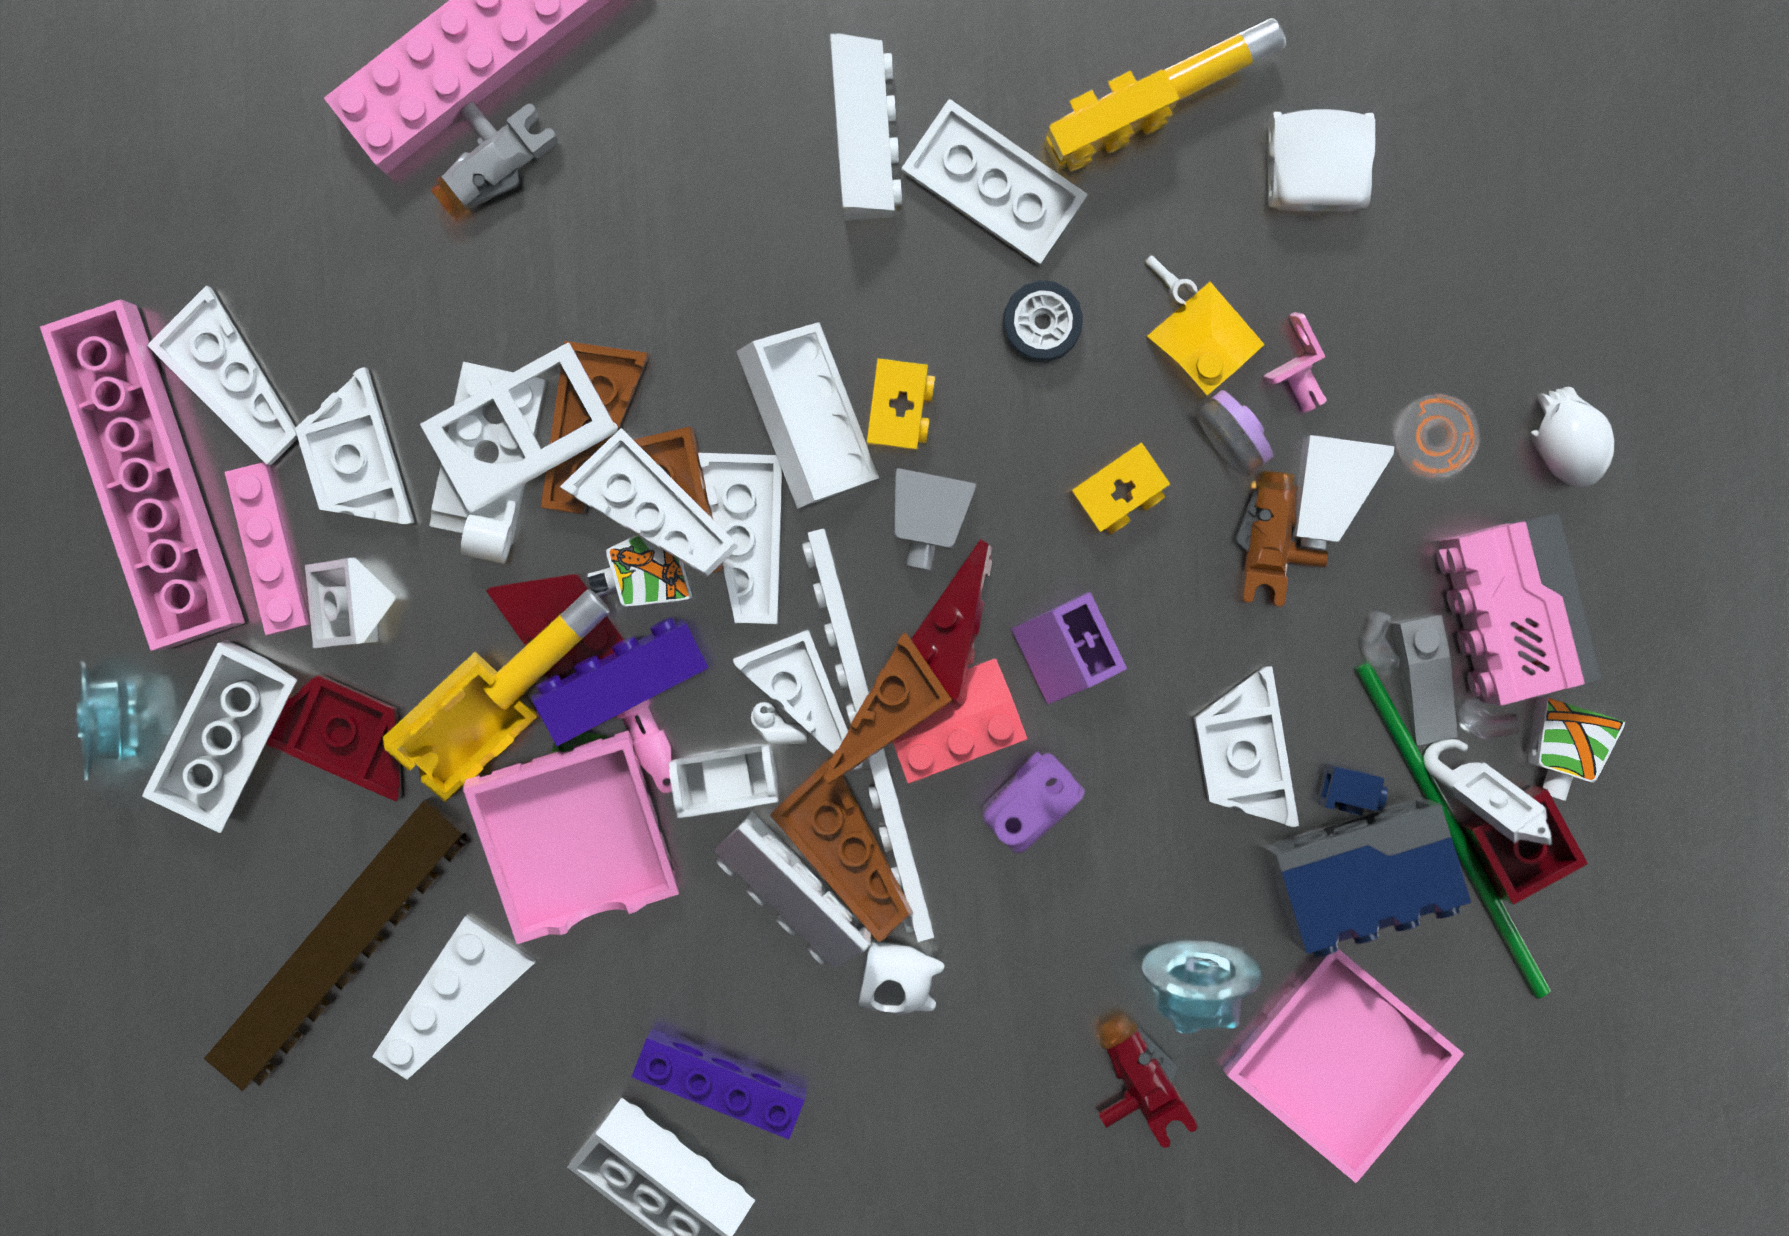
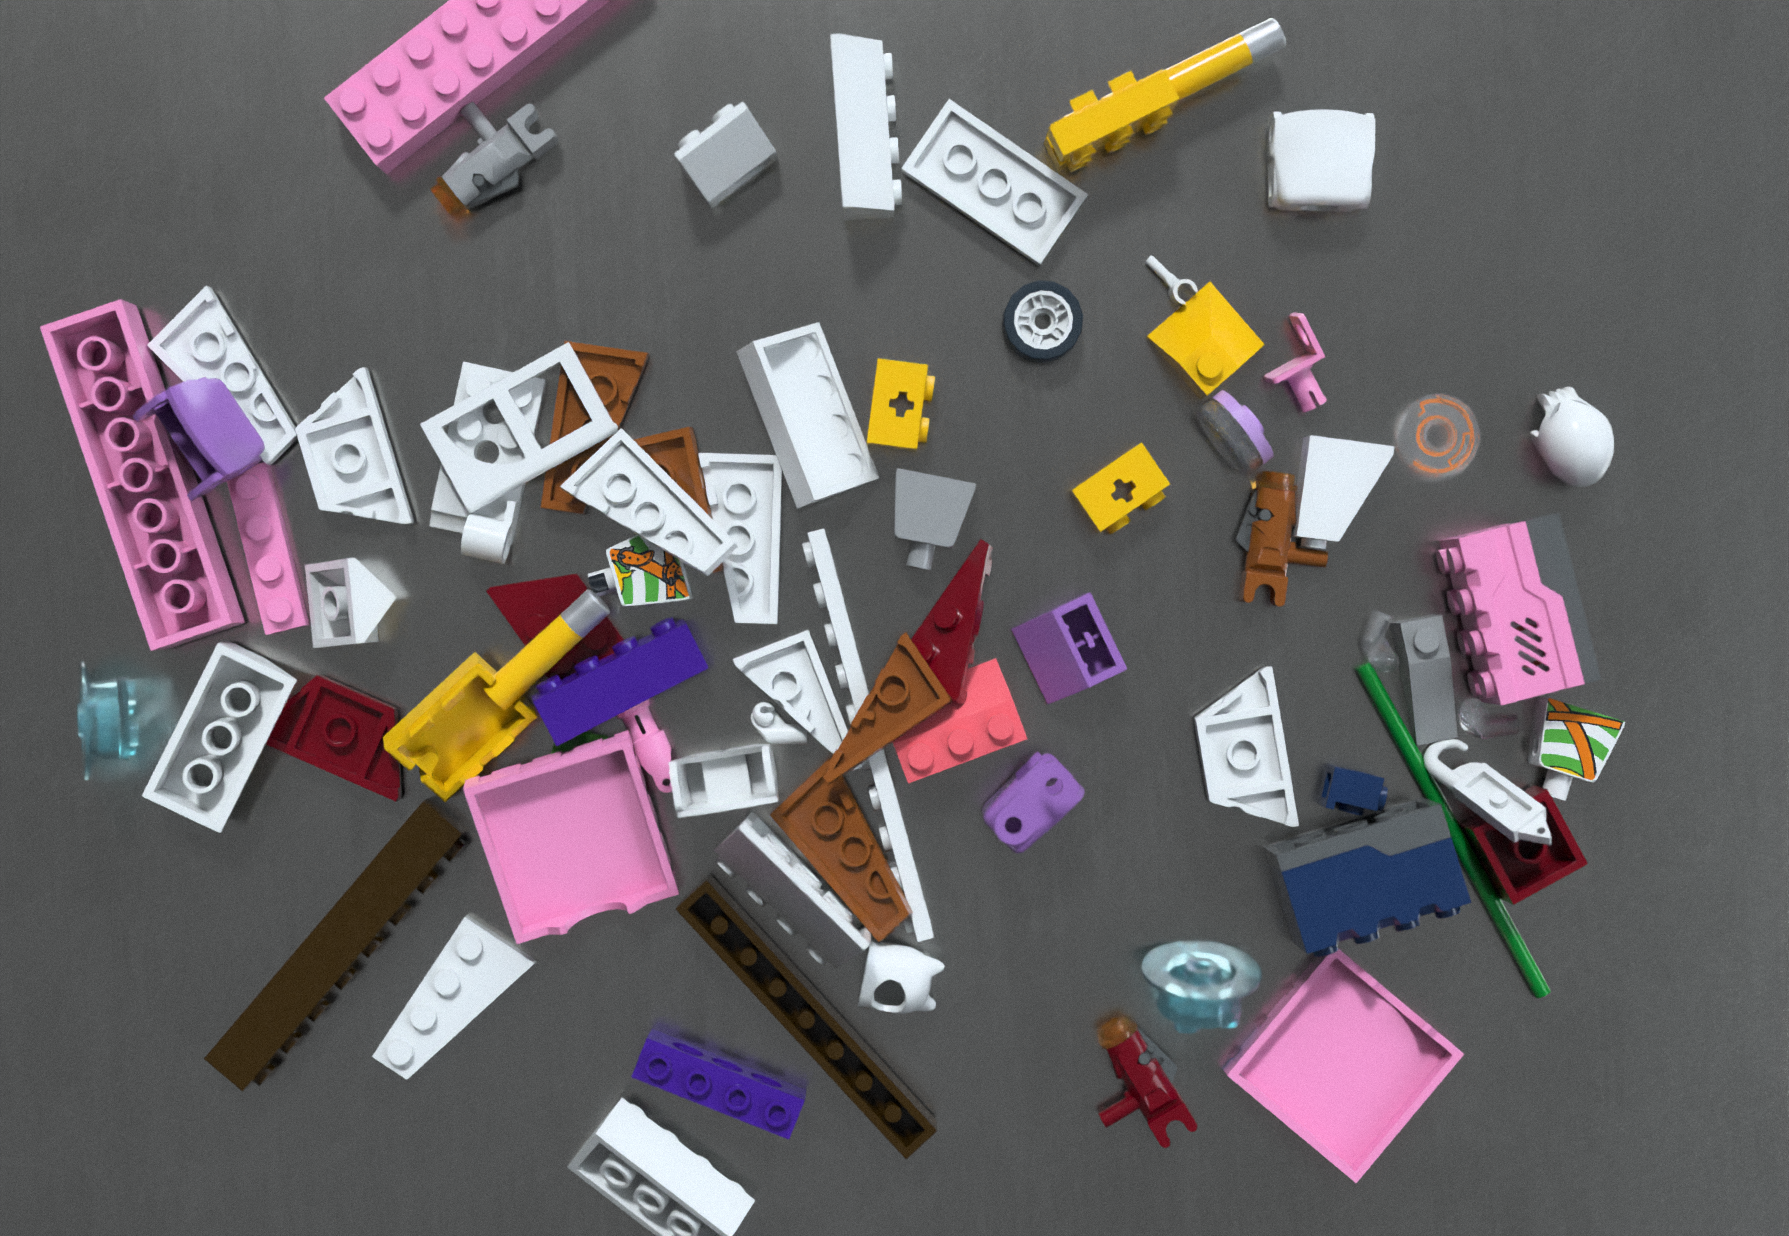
(207, 430): none -> medium lavender piece
(725, 154): none -> white slope
(807, 1016): none -> dark brown brick

